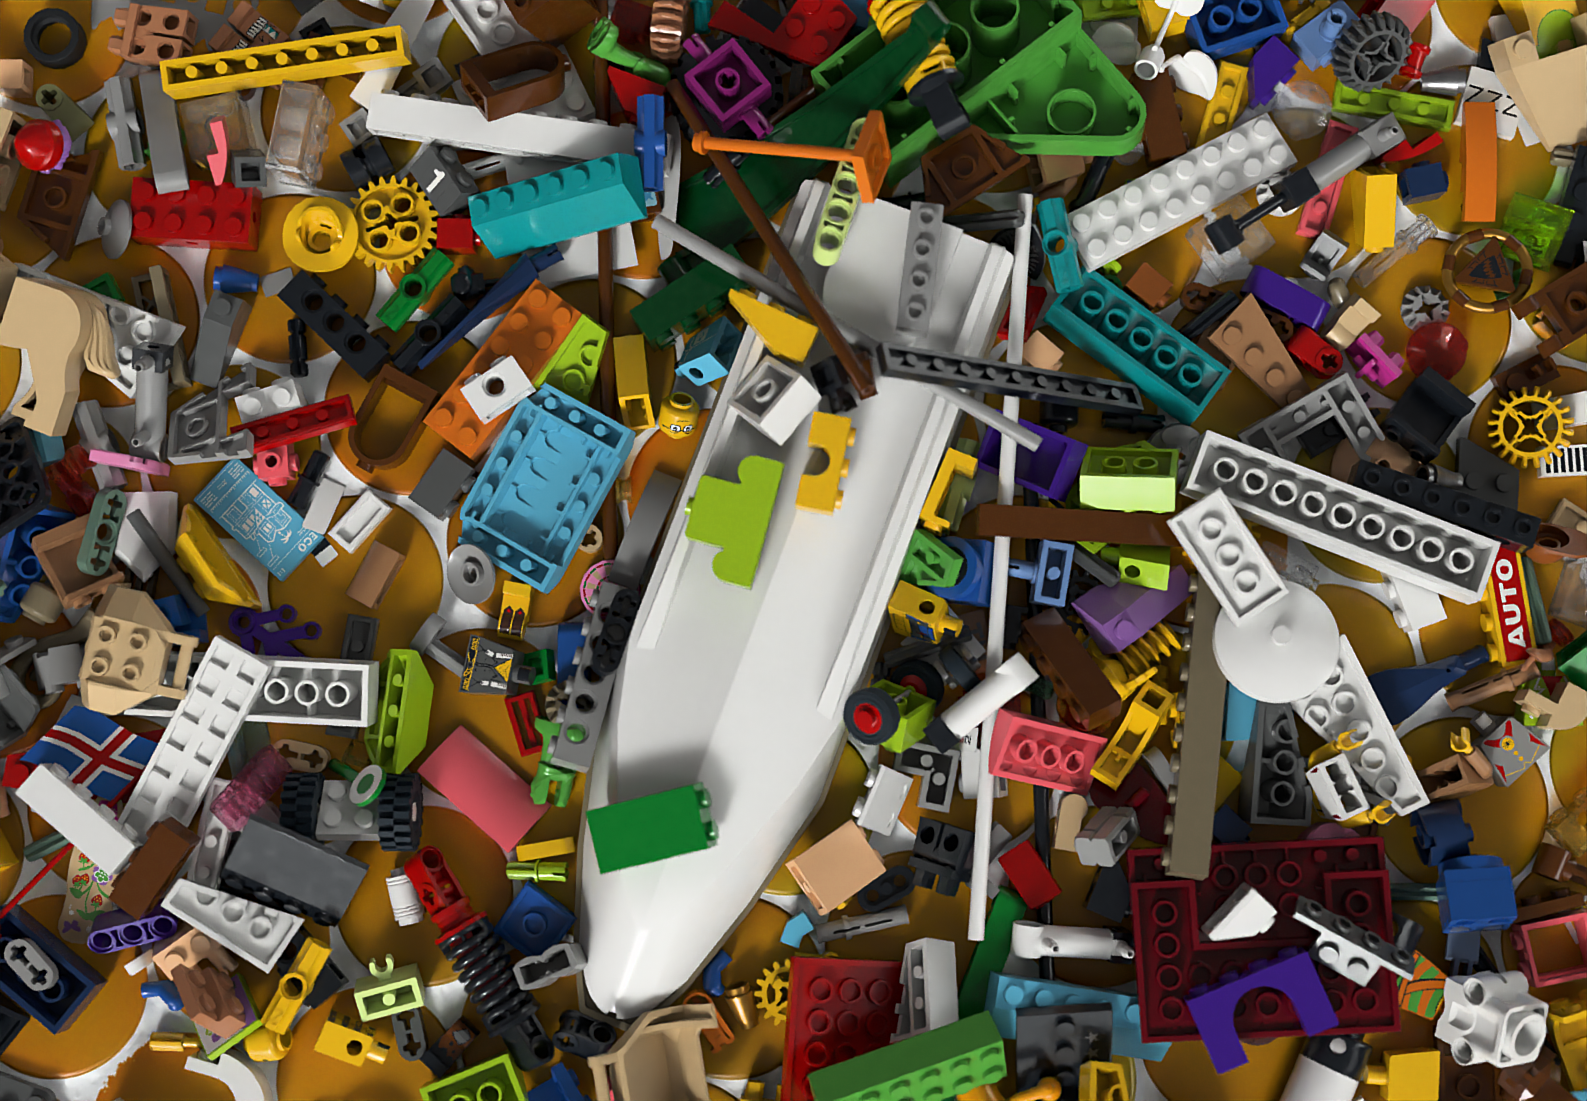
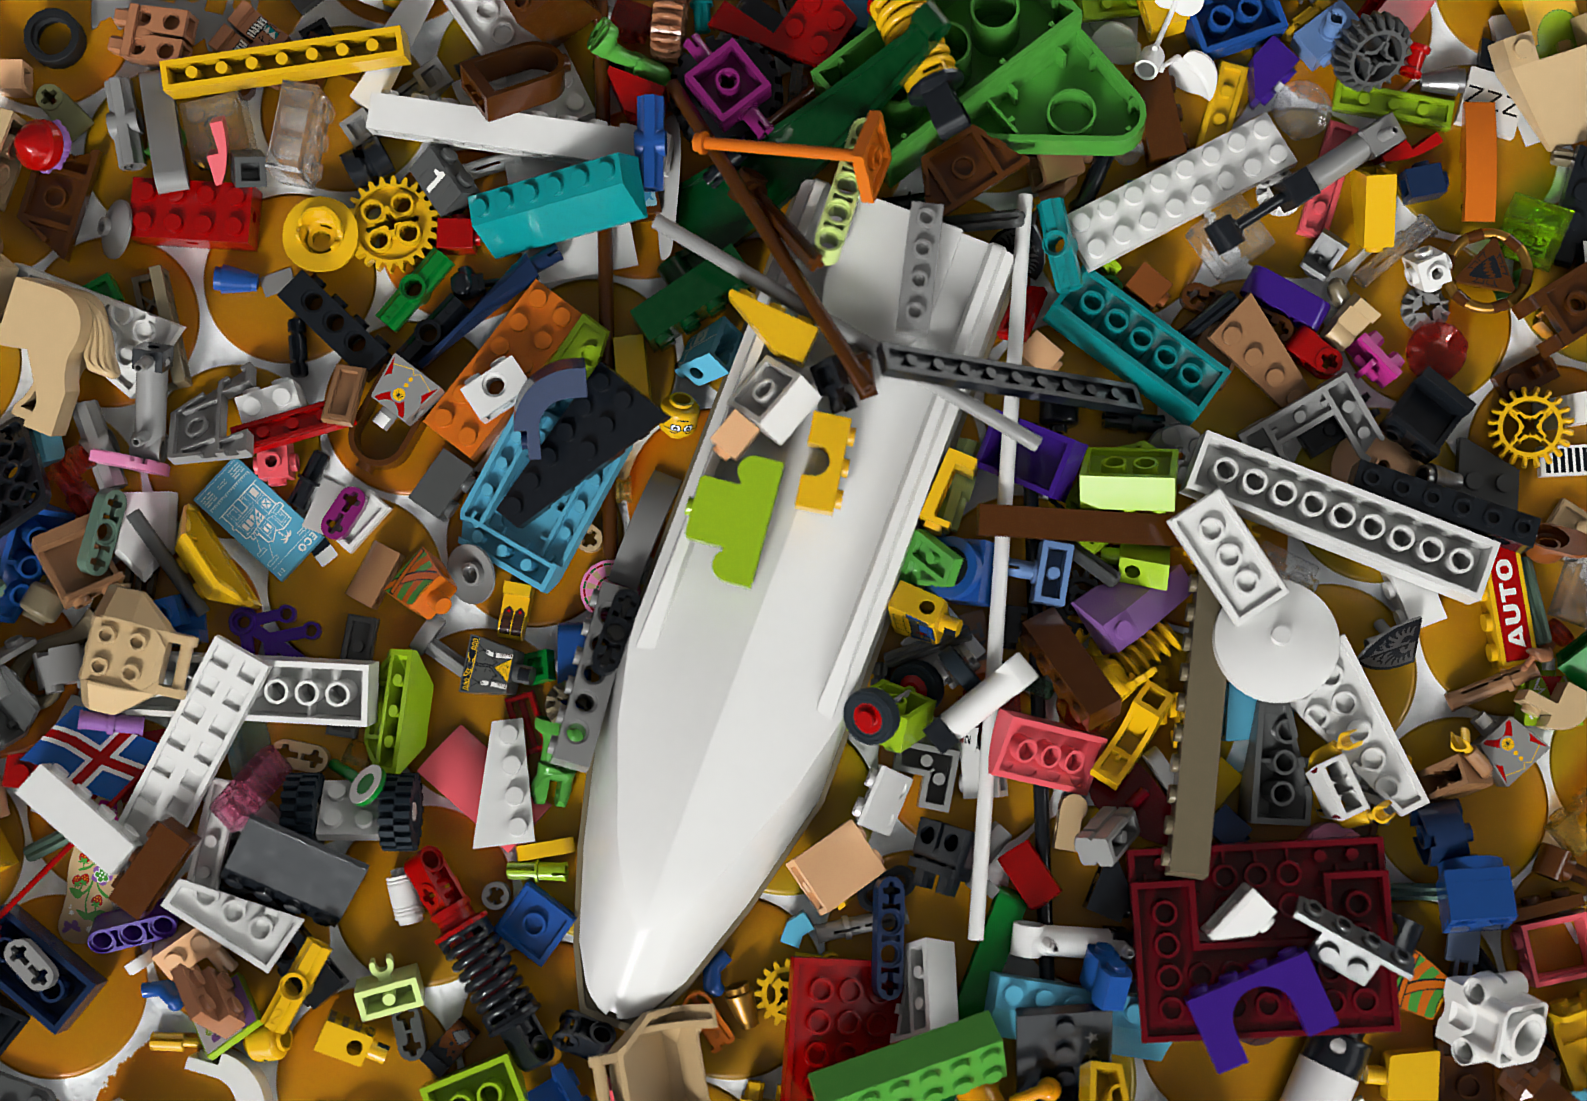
(111, 723): none -> medium lavender pin
(218, 337): dark grey slope -> none
(344, 395): none -> medium nougat tile
(350, 518): none -> magenta beam
(404, 393): none -> light grey torso
(423, 585): none -> orange torso
(504, 898): none -> light grey bush
(505, 797): none -> white wing
(545, 969): light grey brick -> none
(546, 386): none -> dark blue arch
(582, 444): none -> black wing
(652, 828): green brick -> none
(734, 437): none -> light nougat brick
(784, 227): none -> reddish brown piece
(894, 937): none -> dark blue beam
(1105, 977): none -> blue brick
(1392, 646): none -> shield
(1409, 688): dark blue animal -> none
(1427, 268): none -> white brick

